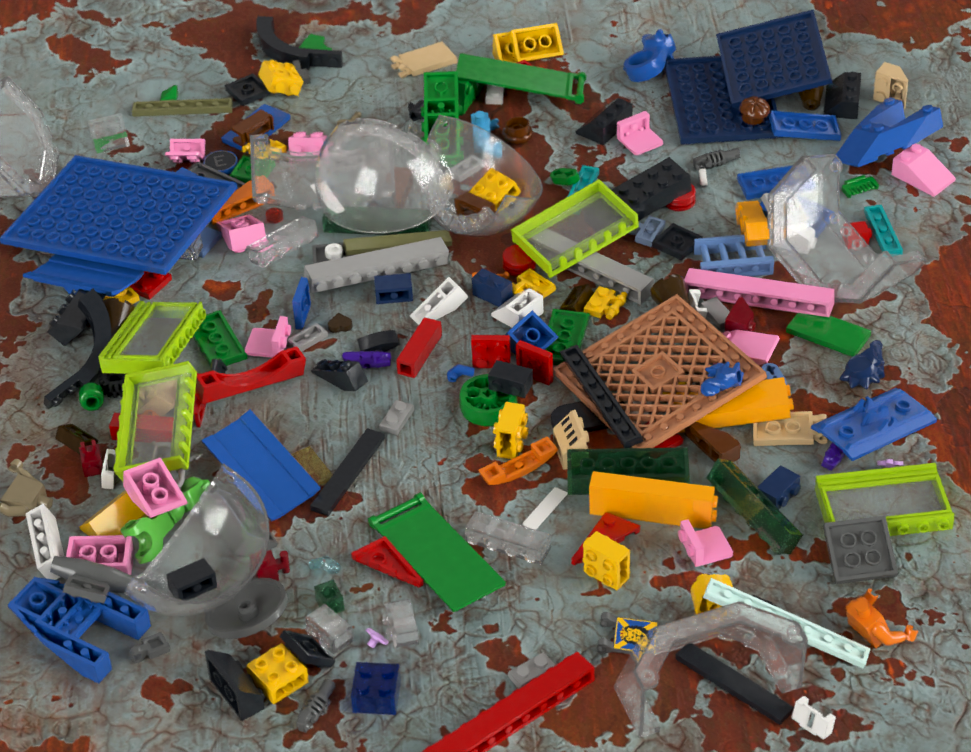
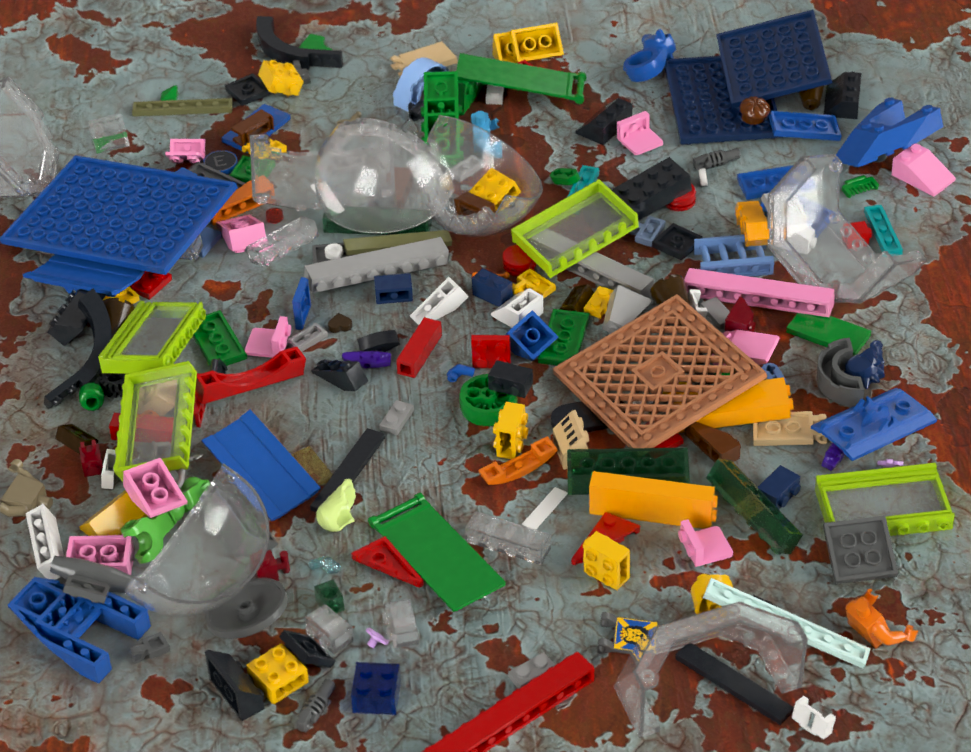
(192, 580): black brick -> none
(306, 143): bright pink bracket -> none
(335, 511): none -> yellowish green piece
(412, 81): none -> light blue brick
(517, 130): reddish brown piece -> none
(537, 359): red plate -> none
(601, 397): black tile -> none
(623, 308): none -> light grey slope
(722, 378): blue animal -> none
(832, 380): none -> dark grey brick
(890, 83): tan slope -> none

